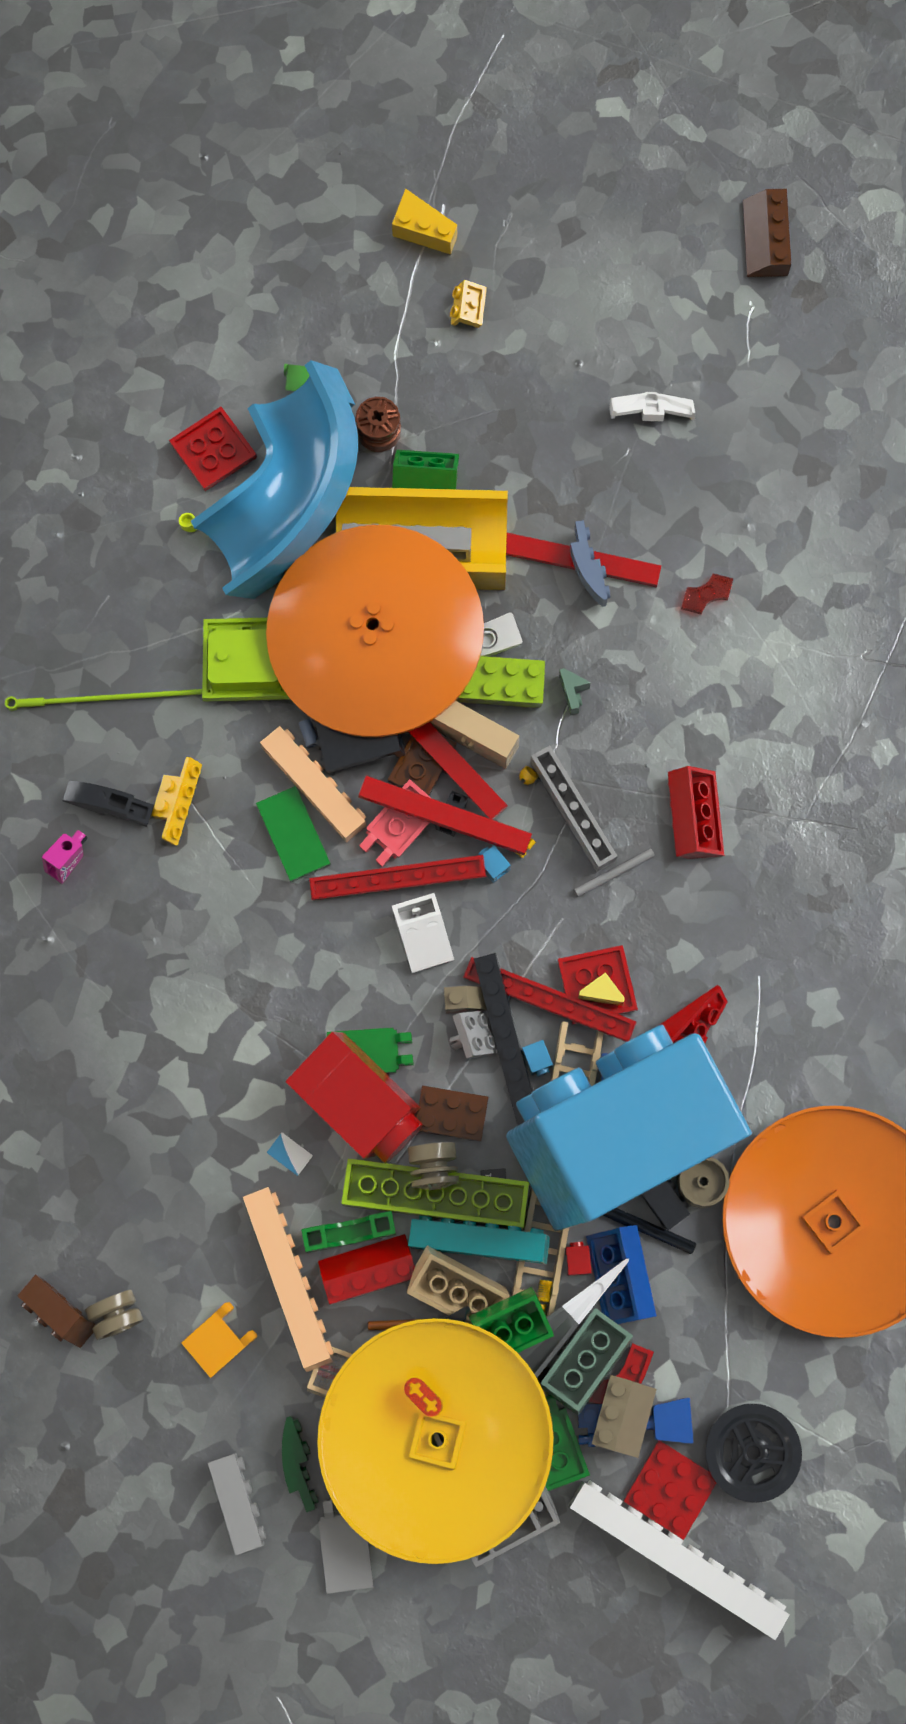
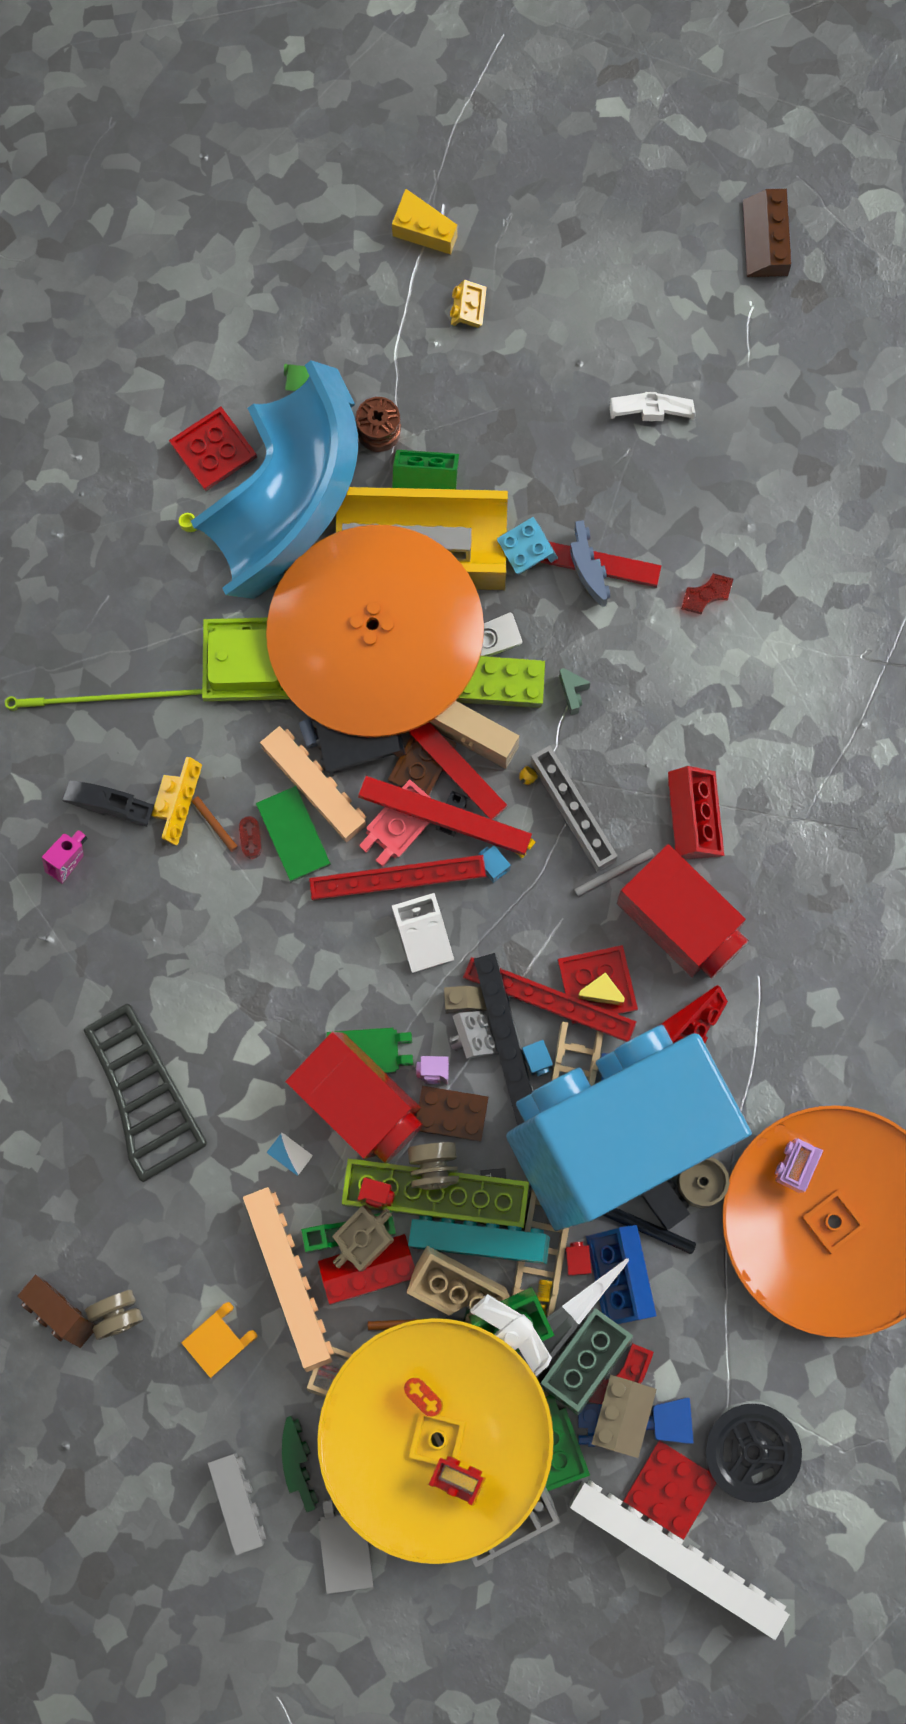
(118, 1088): none -> pearl dark grey bar
(214, 824): none -> dark orange bar
(244, 837): none -> clear red beam
(363, 1238): none -> dark tan plate
(376, 1193): none -> red window
(433, 1069): none -> lavender window
(457, 1480): none -> red window
(515, 1331): none -> white plate
(526, 546): none -> medium azure bracket
(684, 914): none -> red container
(798, 1165): none -> lavender window

